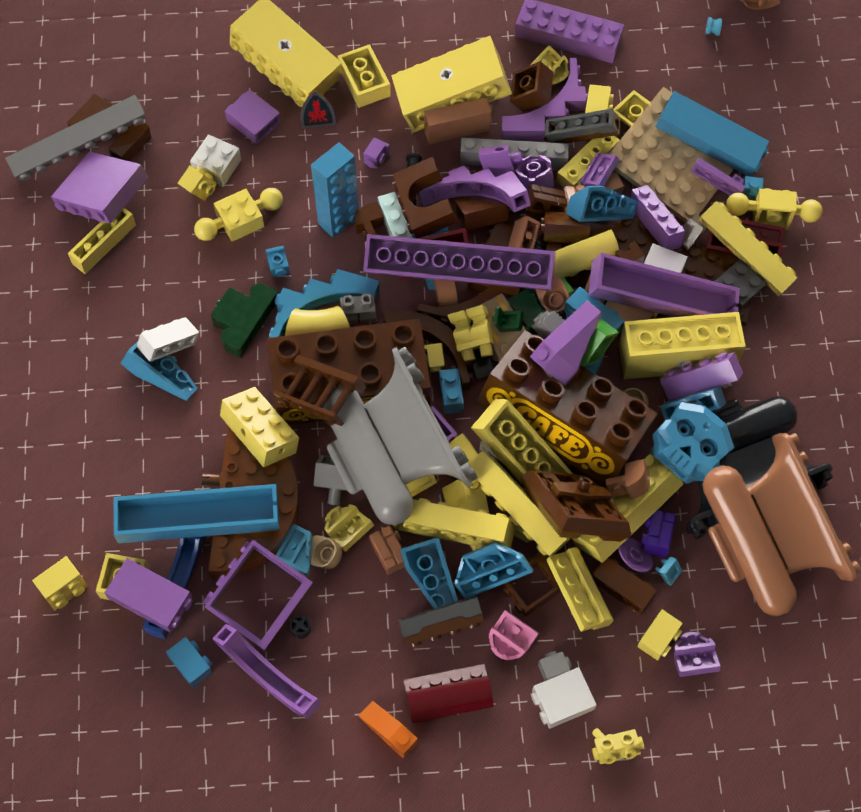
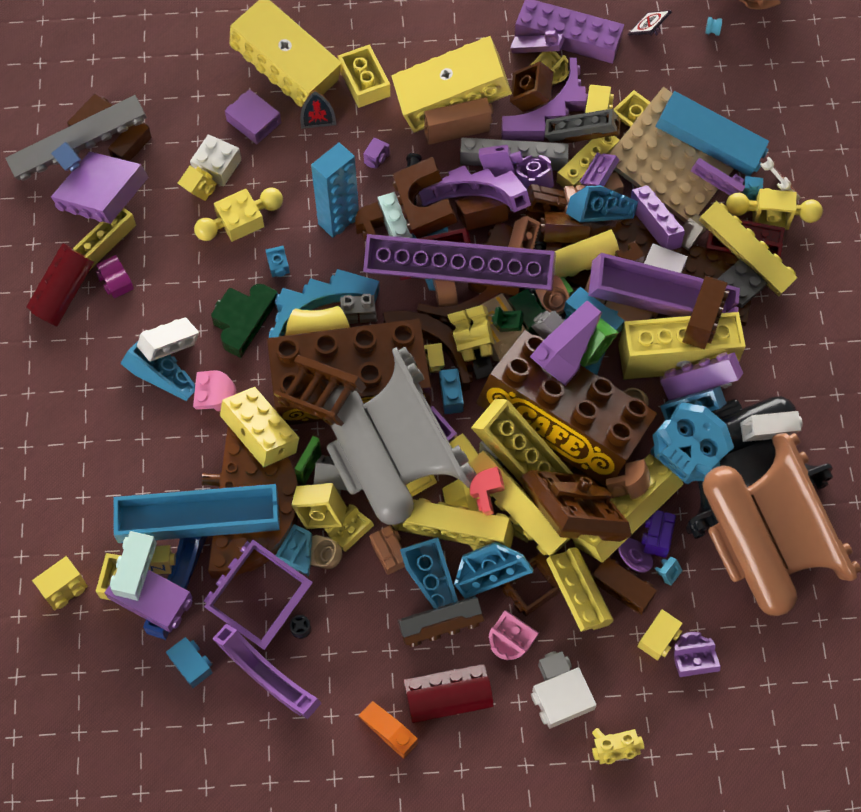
(59, 285): none -> dark red brick
(66, 157): none -> medium blue brick
(115, 277): none -> magenta brick
(133, 565): none -> light aqua brick
(162, 560): none -> light yellow brick
(211, 389): none -> bright pink slope
(308, 461): none -> bright green tile
(319, 506): none -> light yellow brick
(483, 485): none -> coral brick
(538, 43): none -> medium lavender hinge
(650, 23): none -> piece
(706, 313): none -> reddish brown brick
(767, 425): none -> white brick
(785, 183): none -> white flag

